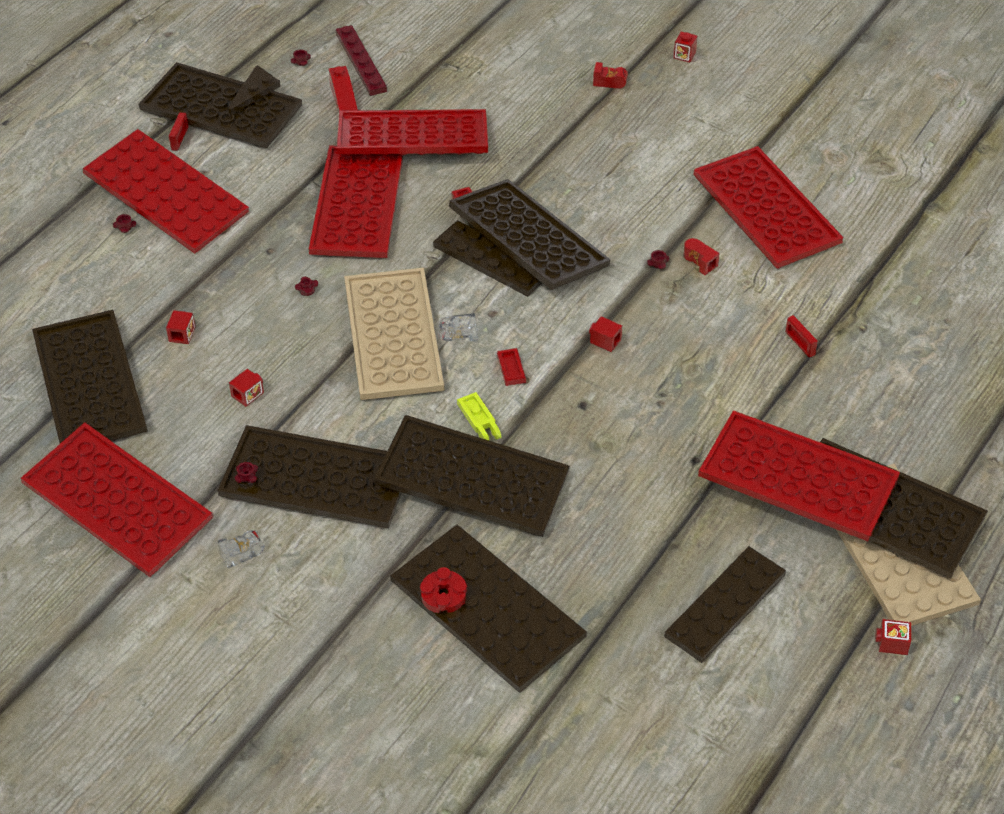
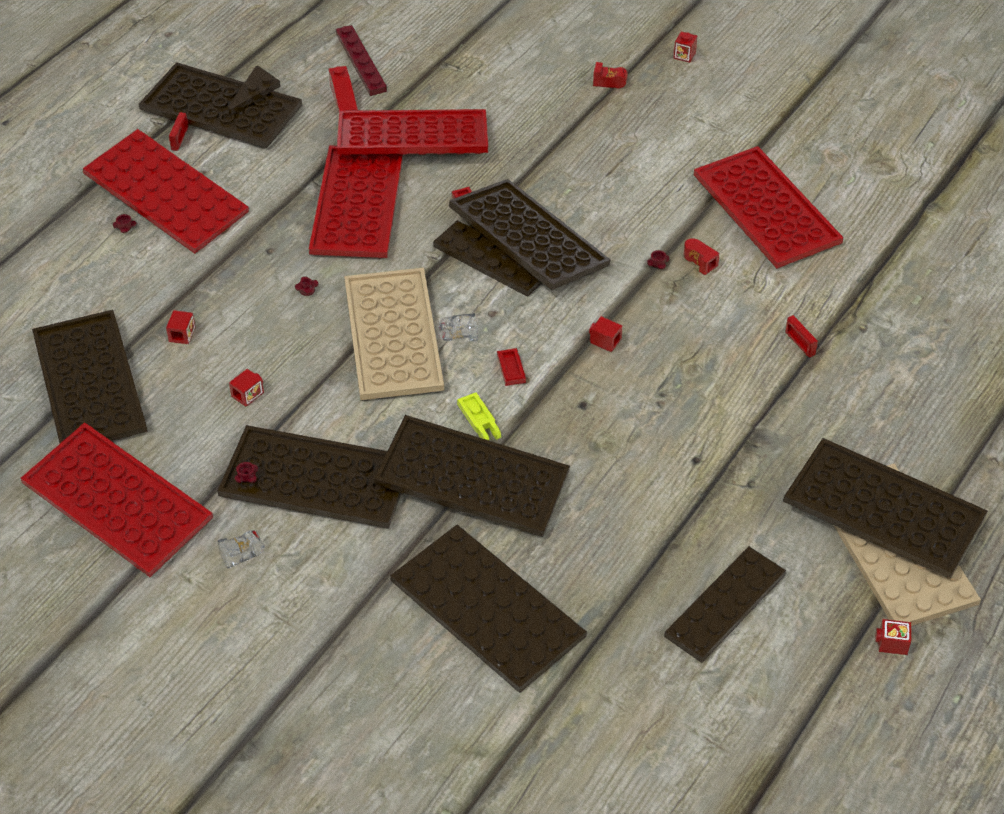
(300, 57): dark red plate -> none
(443, 579): red plate -> none
(799, 475): red plate -> none

